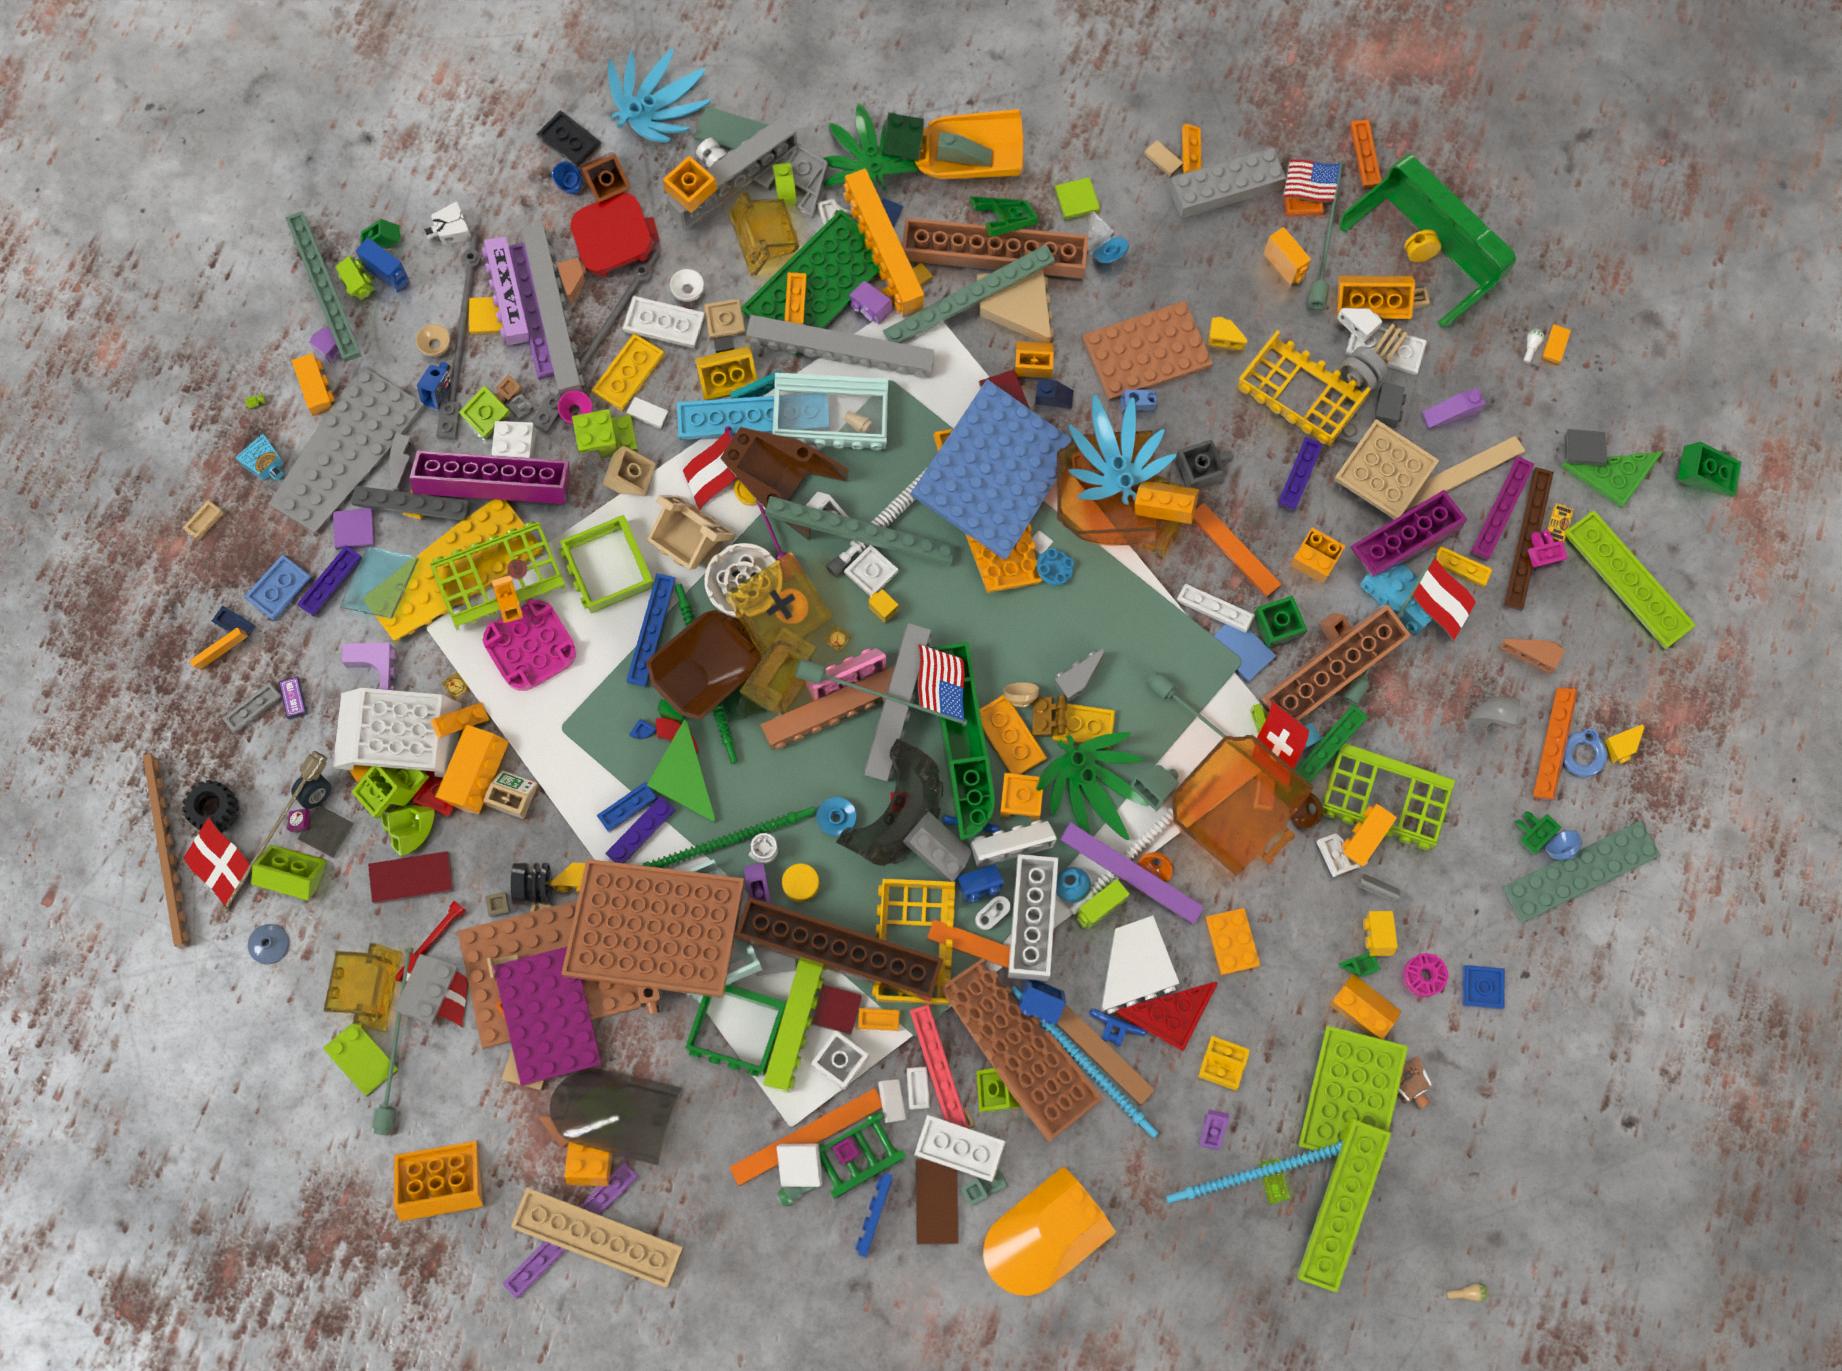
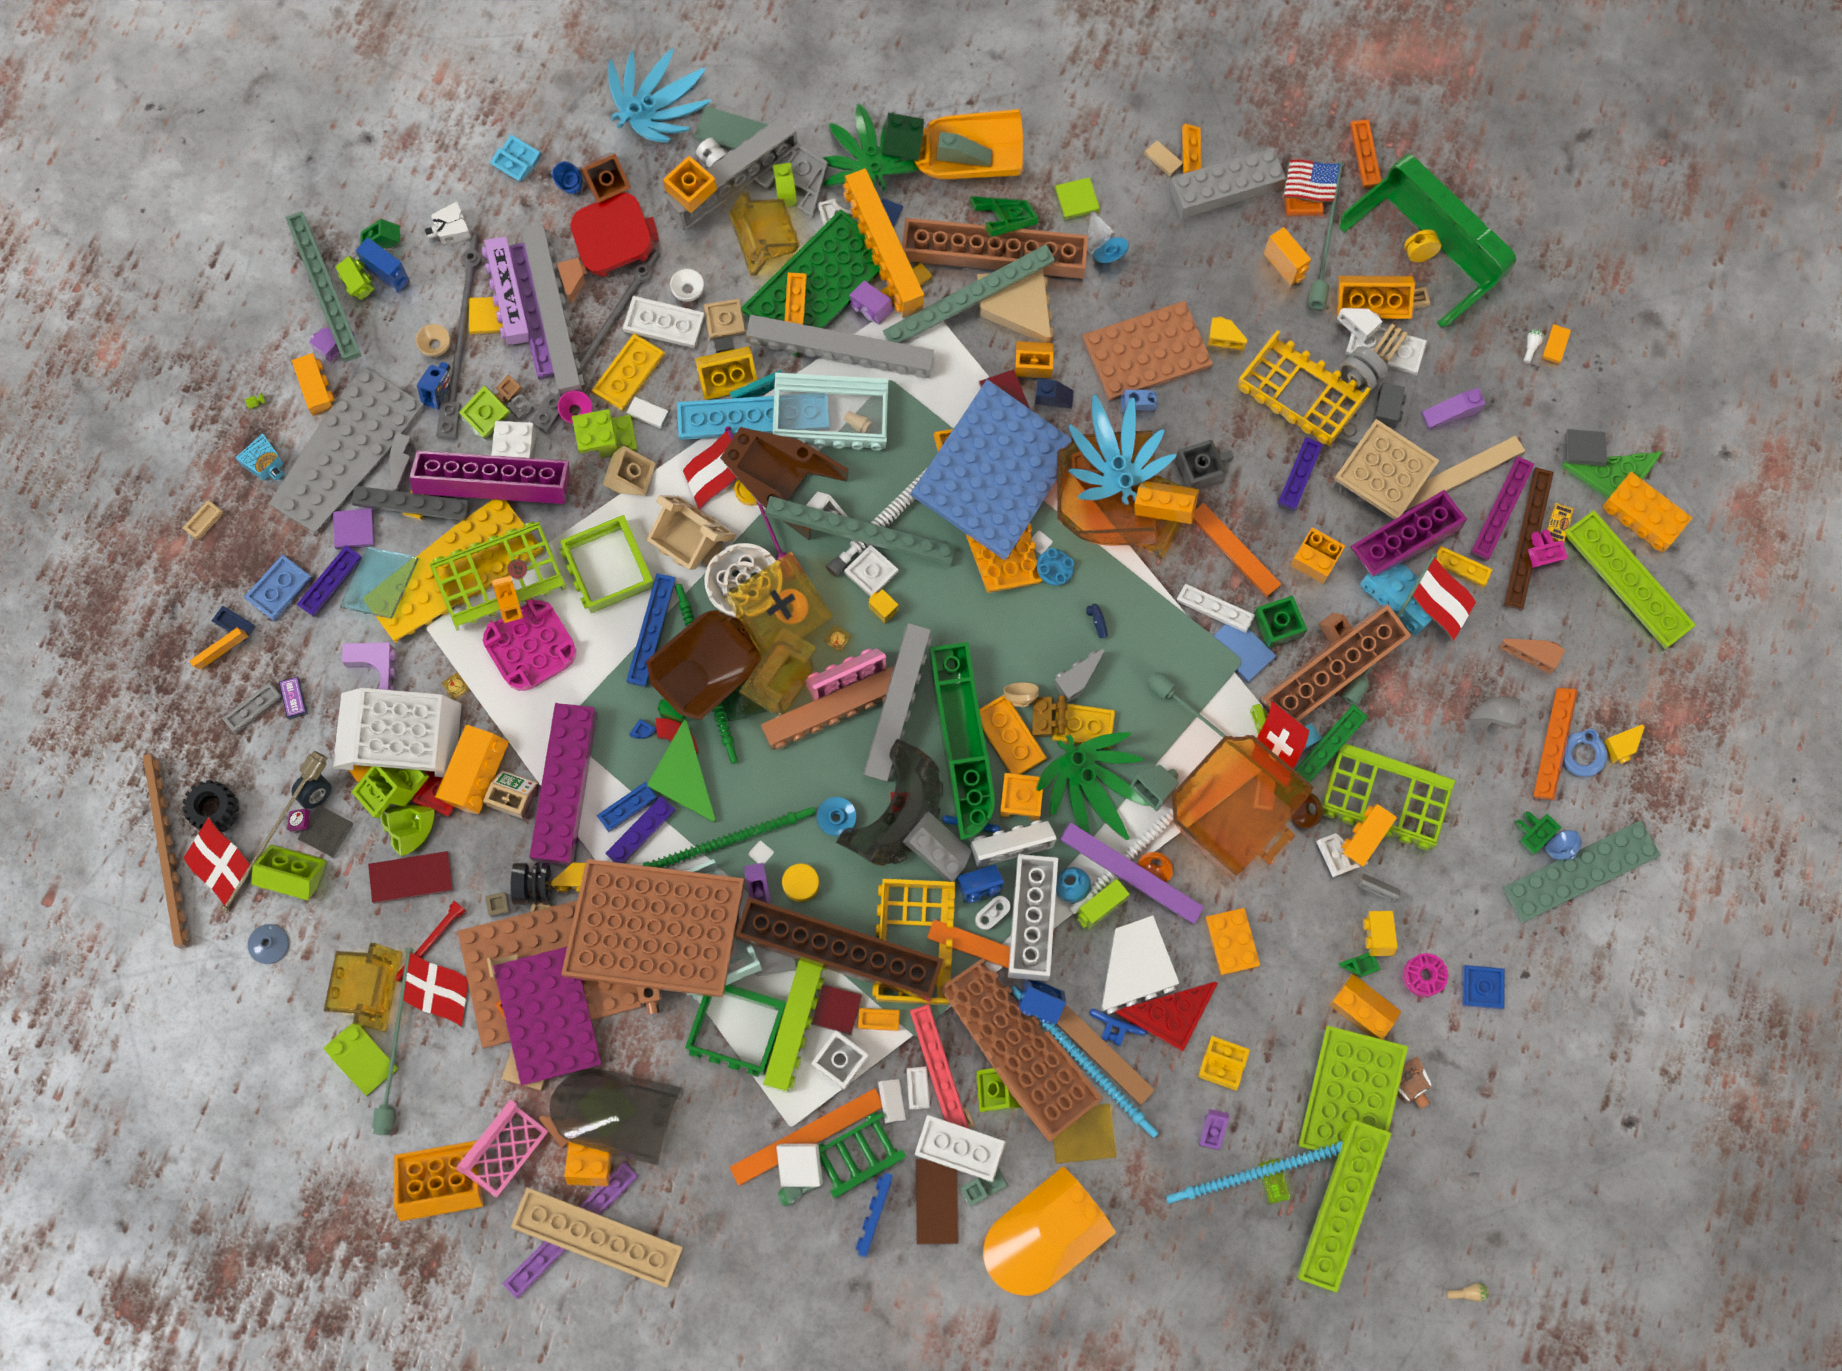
(426, 989): light grey slope -> none
(456, 720): light orange plate -> none
(486, 1141): none -> bright pink fence
(516, 158): none -> medium azure slope
(563, 784): none -> magenta brick
(568, 139): black tile -> none
(764, 848): white wheel -> none
(846, 1151): magenta tile -> none
(938, 683): flag -> none
(1087, 1138): none -> clear yellow piece
(1098, 618): none -> dark blue arm
(1647, 512): none -> light orange bracket
(1709, 469): green slope -> none

